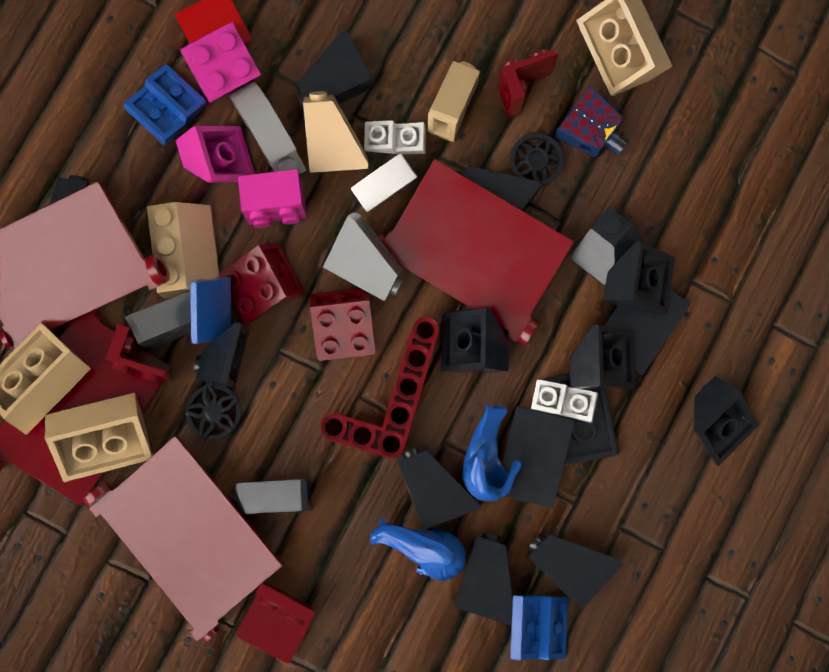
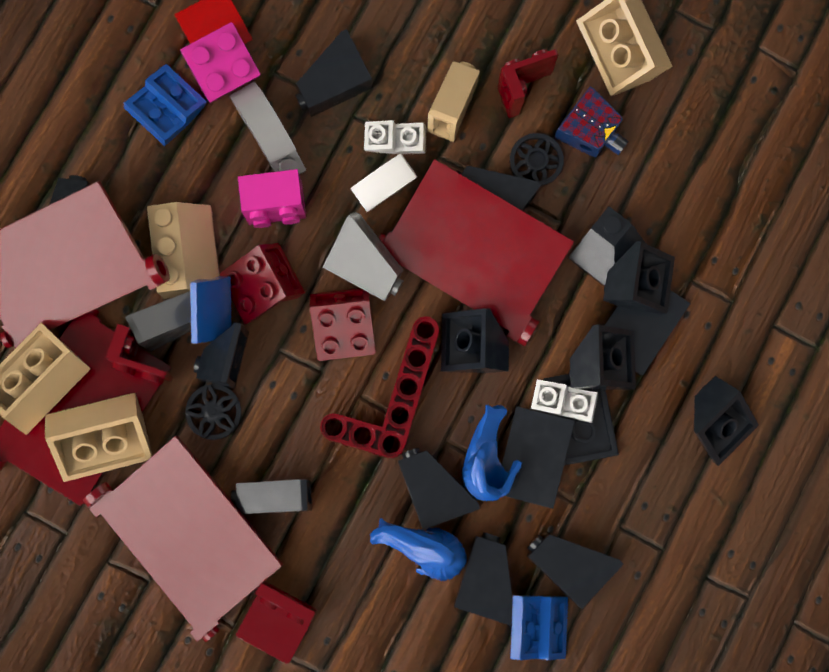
(215, 153): dark pink slope -> none
(330, 137): tan slope -> none

